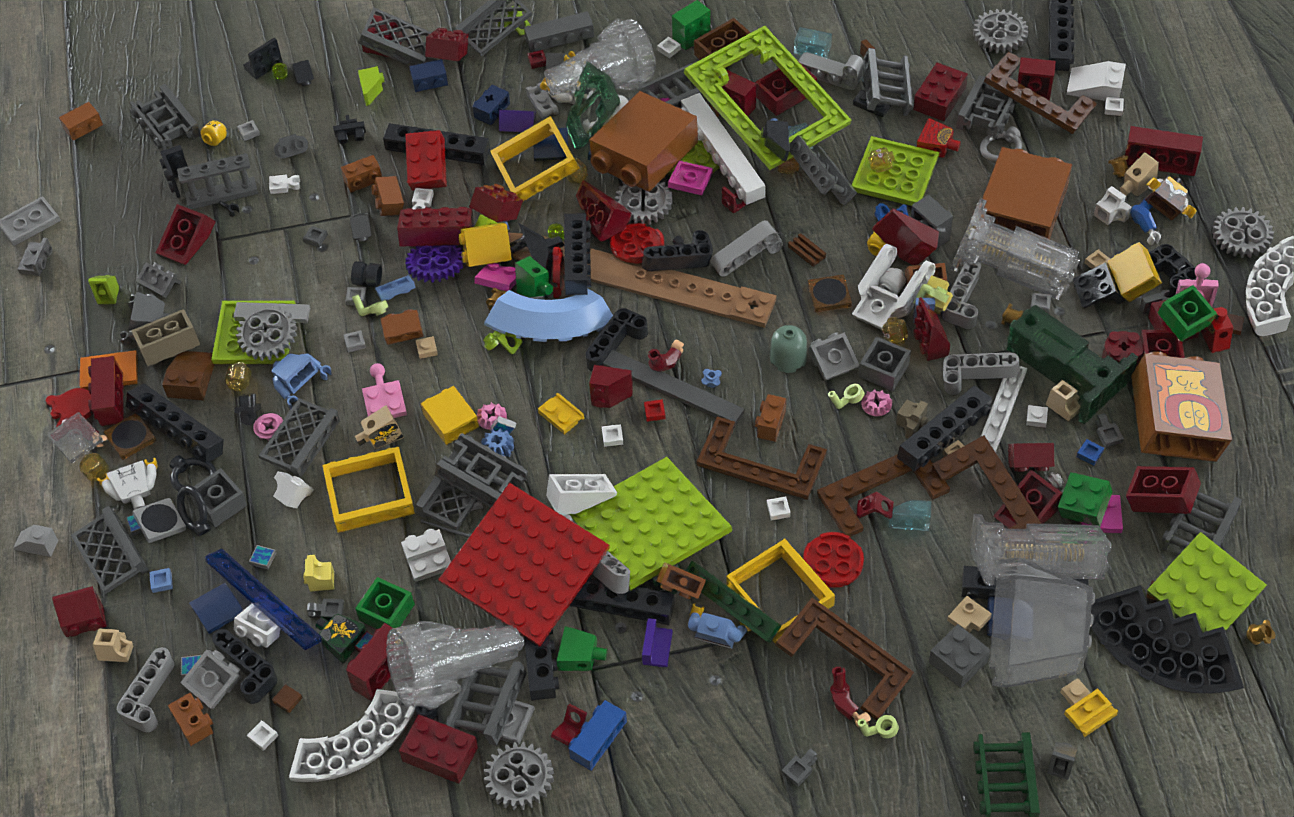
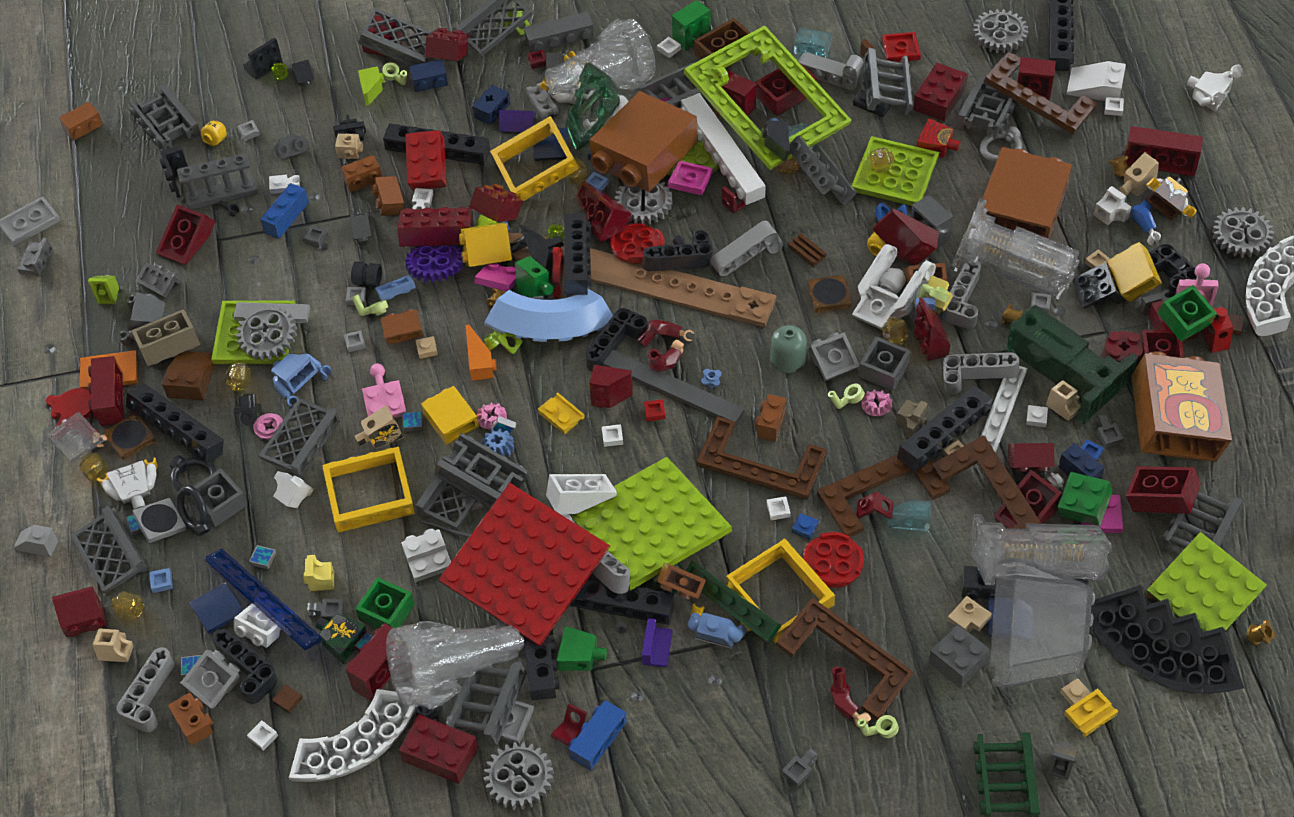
(127, 605): none -> clear yellow head
(284, 210): none -> blue brick
(348, 146): none -> tan brick
(392, 67): none -> yellowish green plate
(412, 421): none -> tile
(480, 359): none -> orange slope
(598, 181): none -> medium blue plate
(663, 328): none -> dark red arm
(805, 526): none -> blue plate
(899, 45): none -> red tile
(1080, 462): none -> dark blue brick
(1213, 87): none -> white torso

